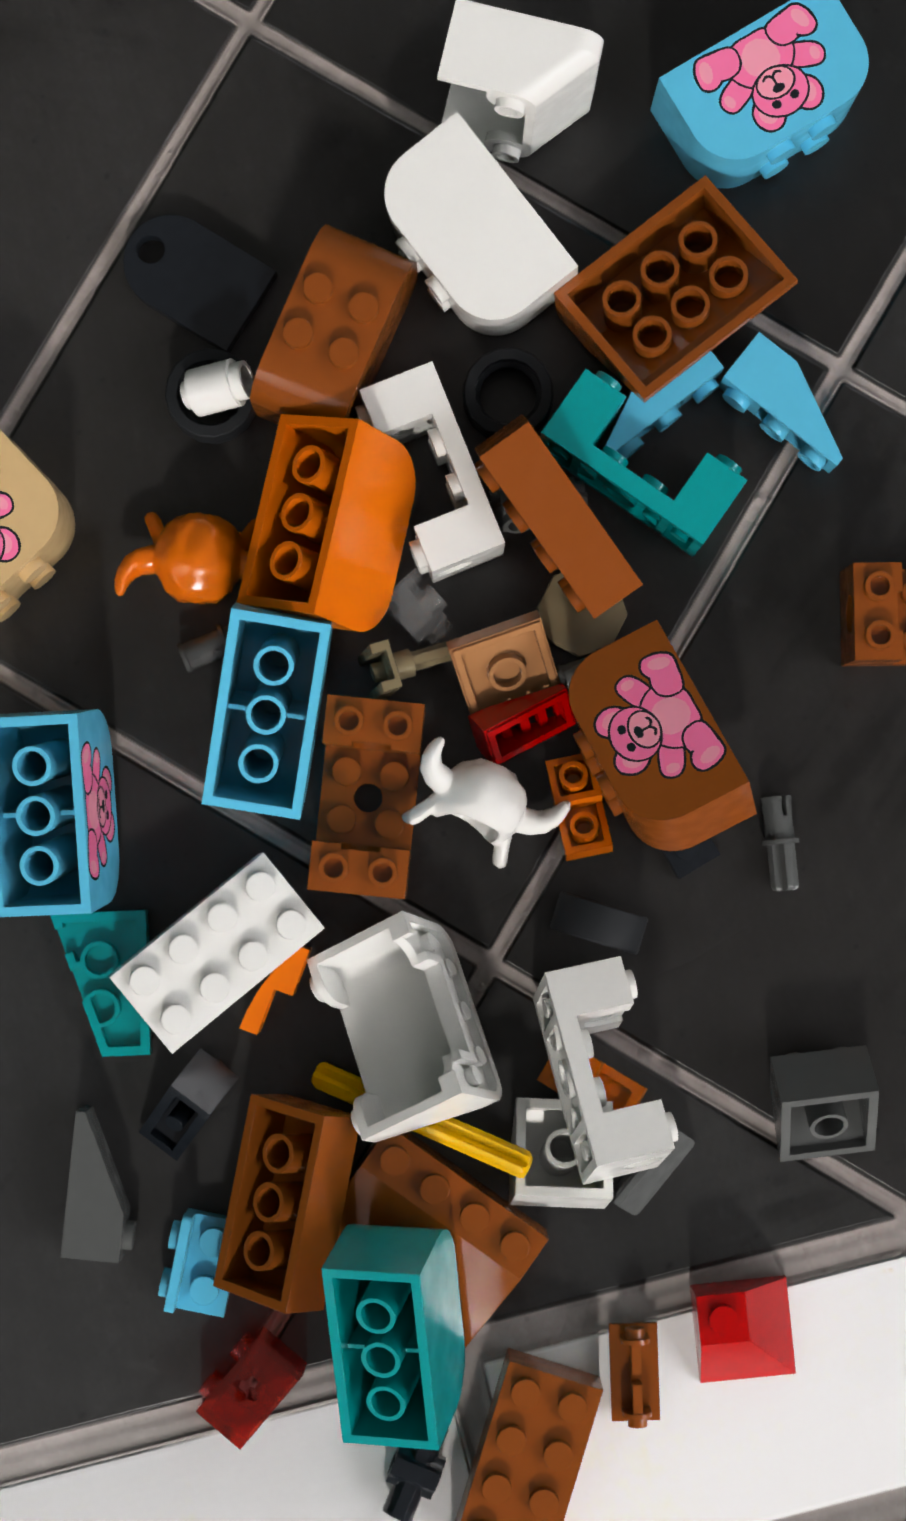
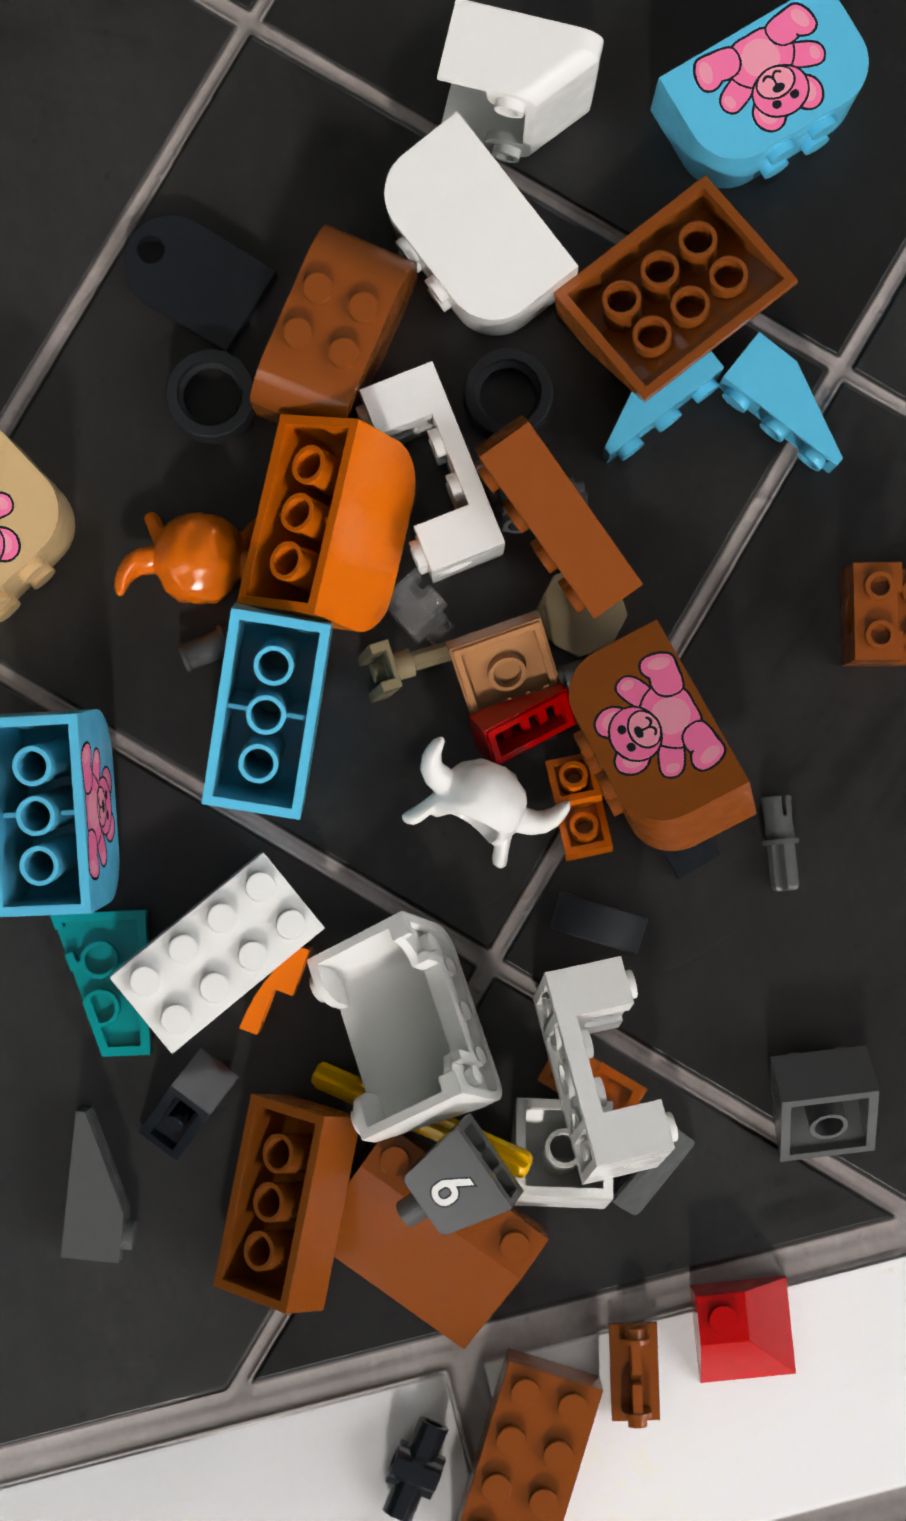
(194, 1266): medium azure bracket -> none
(217, 387): white brick -> none
(241, 1413): clear red brick -> none
(367, 745): dark orange plate -> none
(395, 1334): teal brick -> none
(458, 1182): none -> dark grey torso
(573, 442): teal plate -> none

